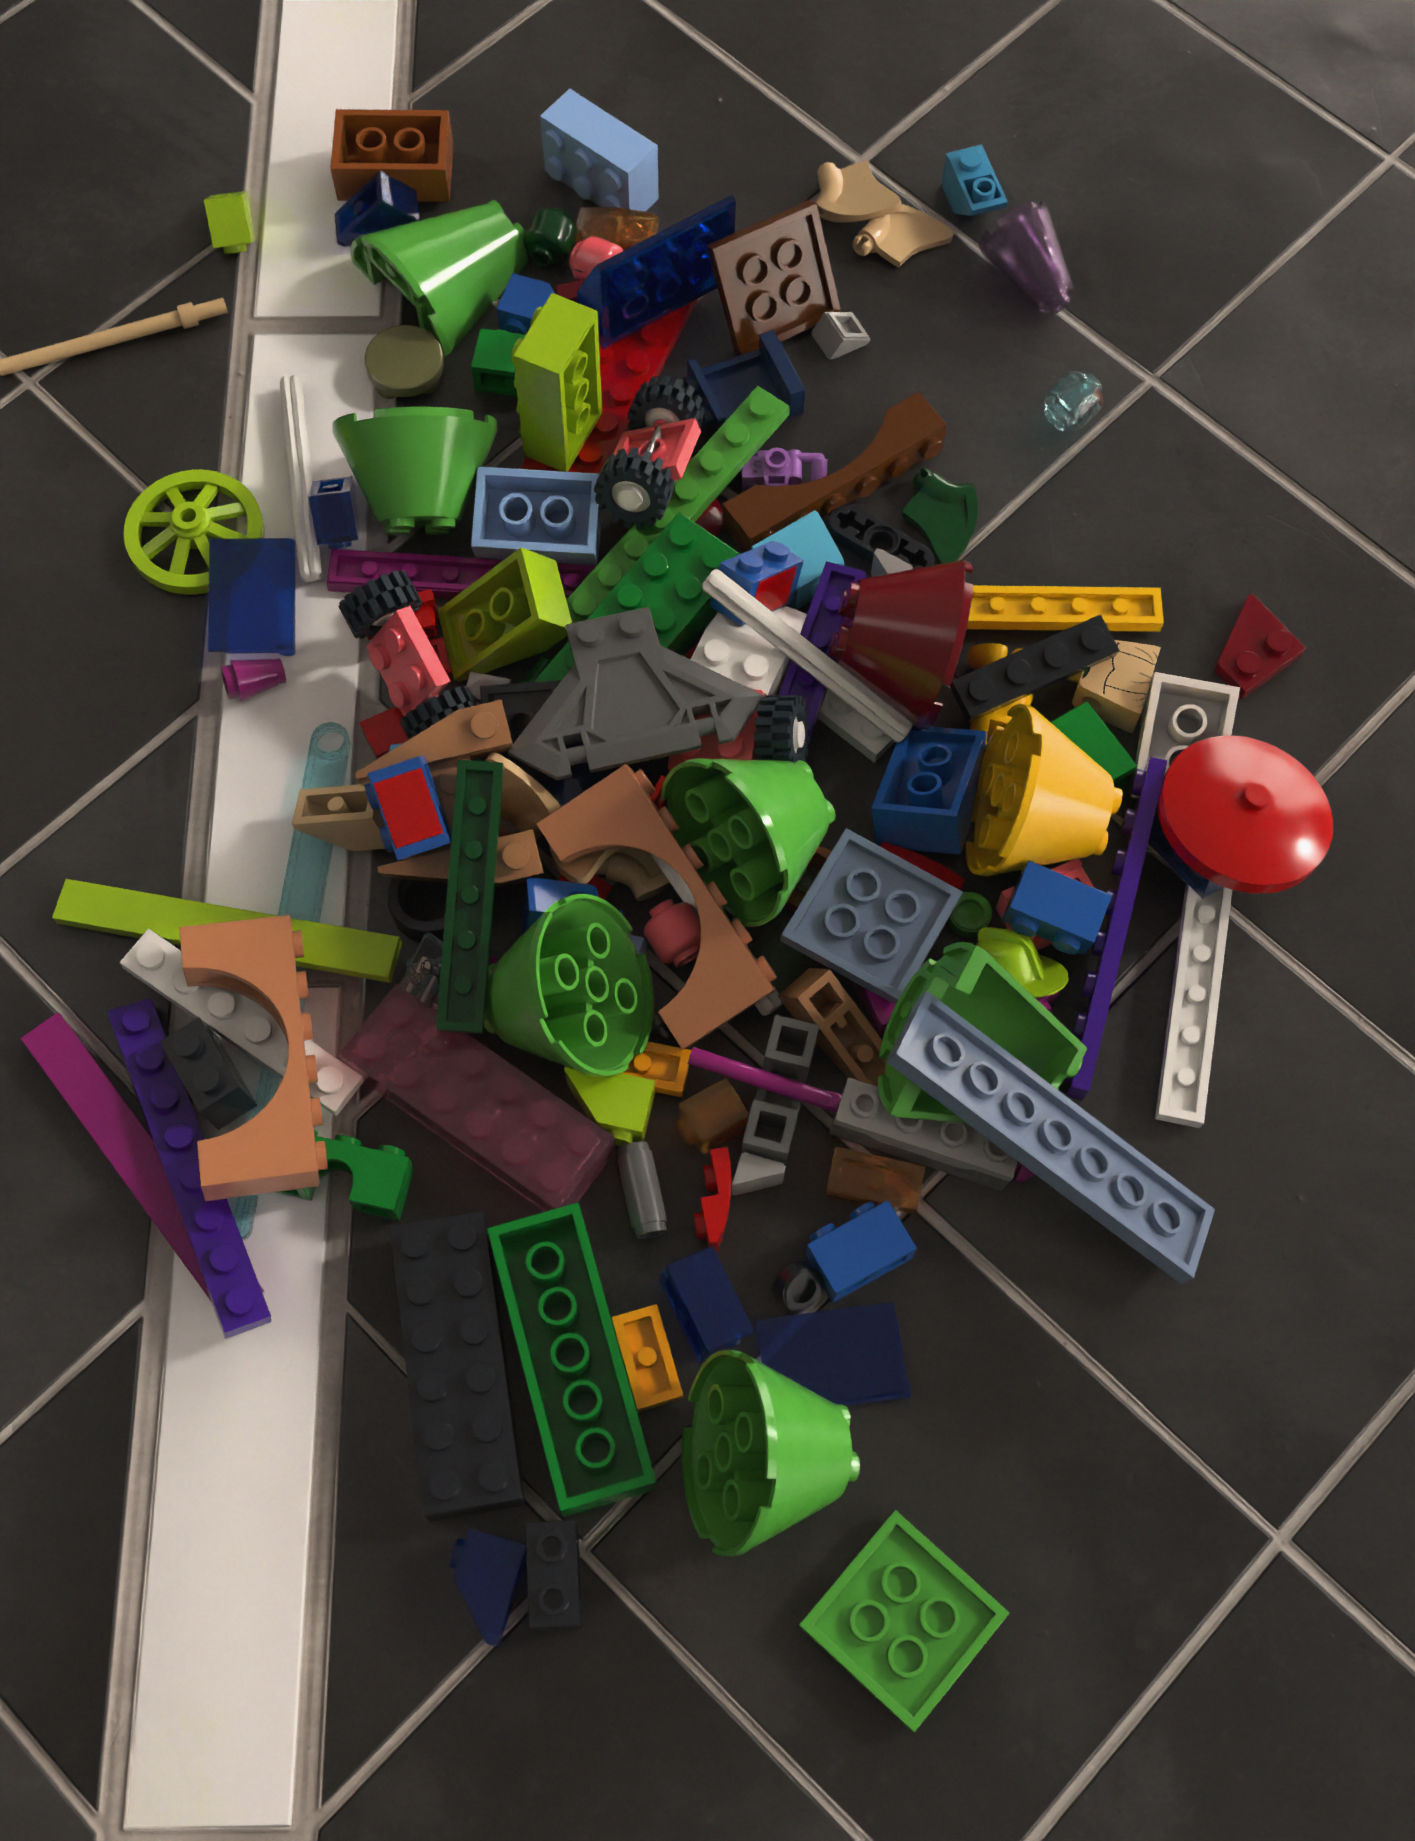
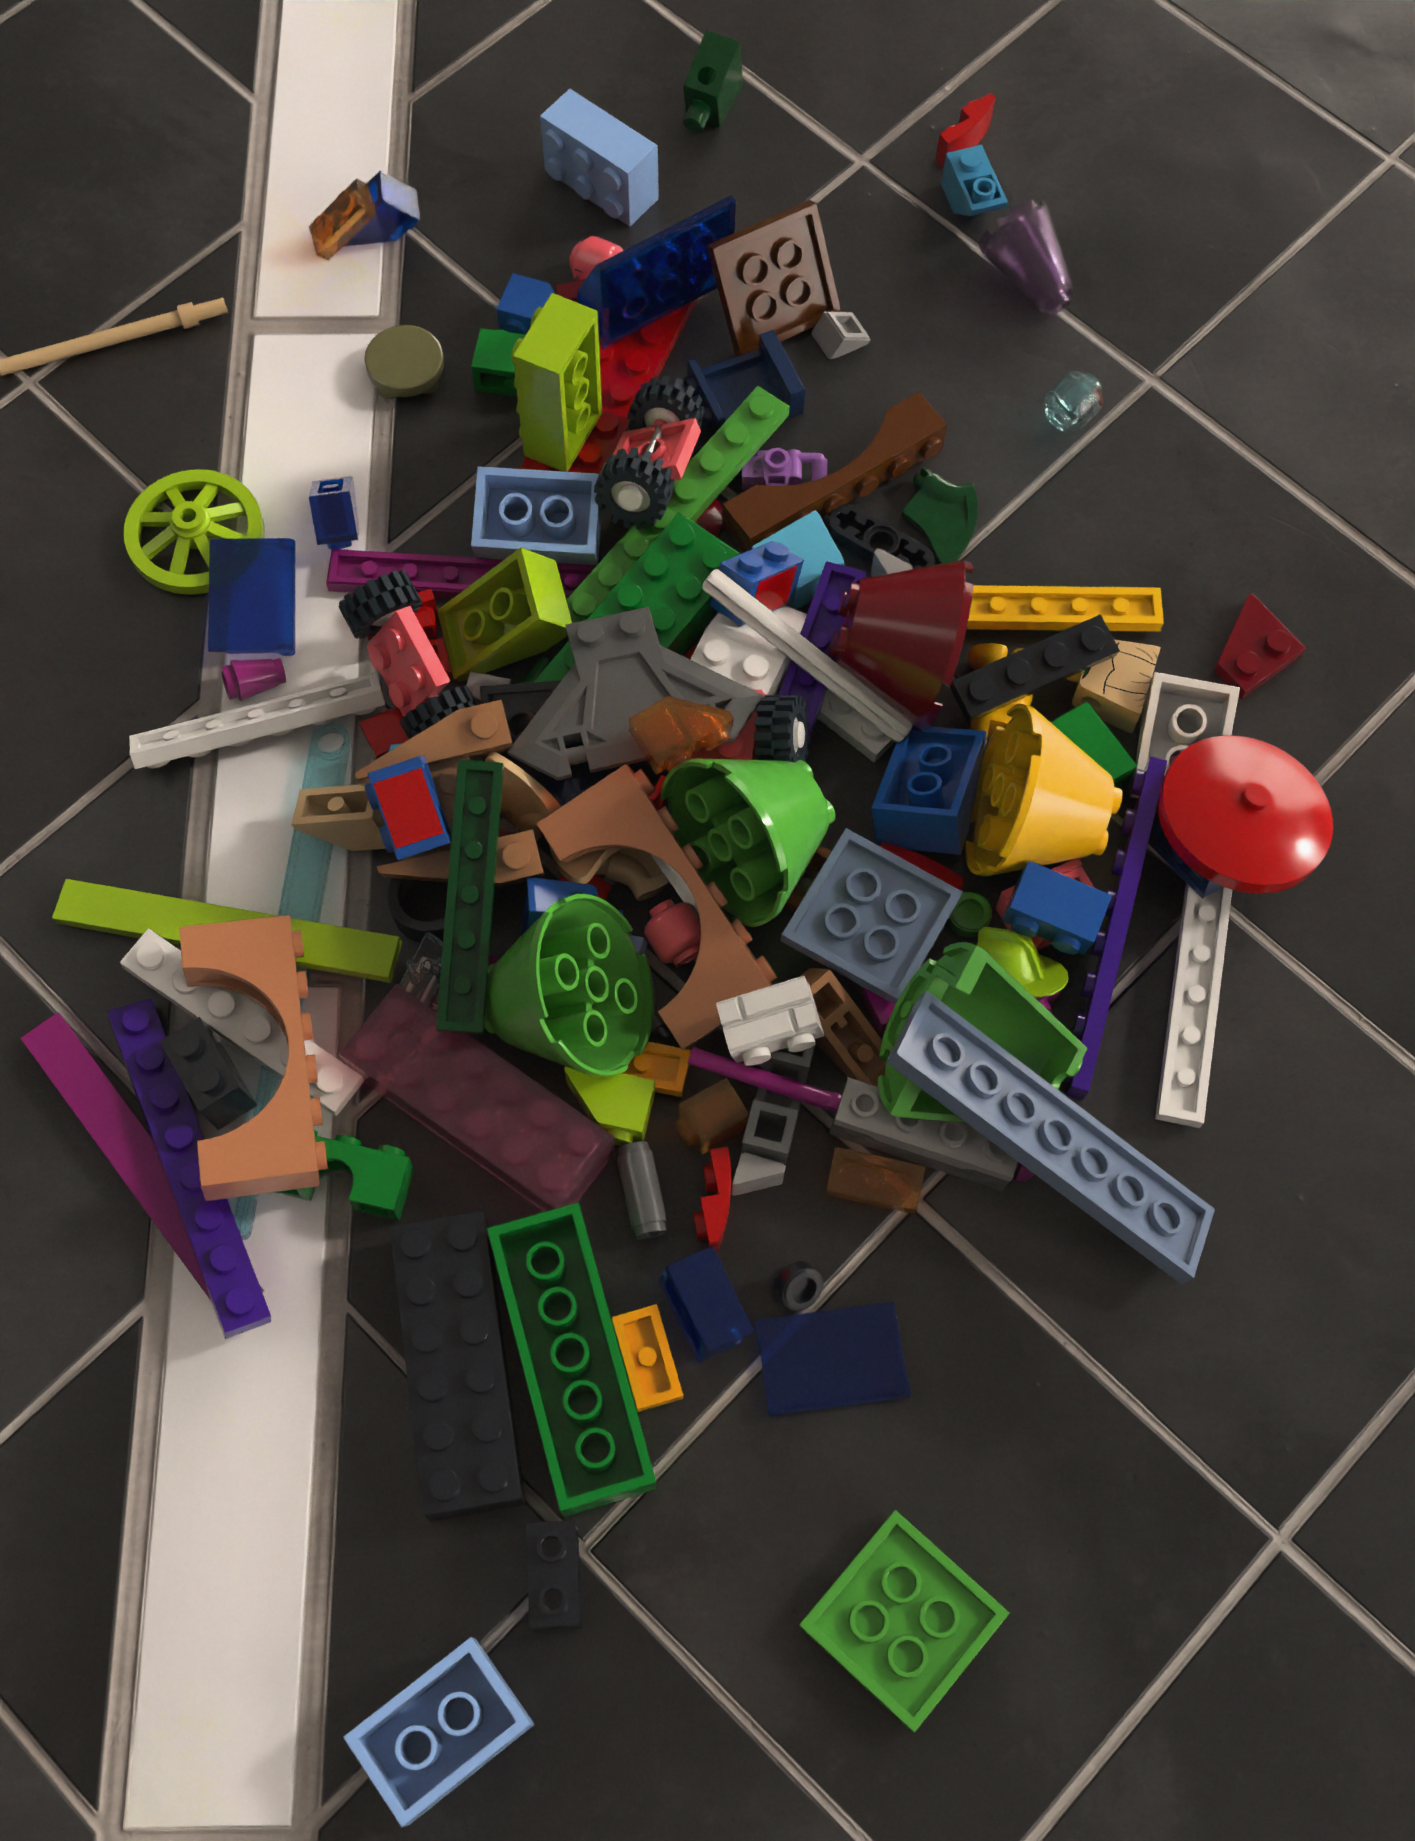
(230, 221): lime slope -> none
(246, 723): none -> white plate
(300, 478): white axle -> none
(342, 219): none -> clear orange plate
(400, 143): dark orange brick -> none
(416, 463): bright green cone -> none
(438, 1731): none -> light blue brick
(446, 265): bright green cone -> none
(488, 1579): clear blue slope -> none
(550, 237): dark green head -> none
(616, 225): clear orange slope -> none
(676, 729): none -> clear orange slope
(712, 82): none -> dark green torso
(760, 1452): bright green cone -> none
(770, 1021): none -> white brick
(853, 194): tan arm -> none
(859, 1249): blue brick -> none
(901, 235): tan arm -> none
(972, 126): none -> red slope

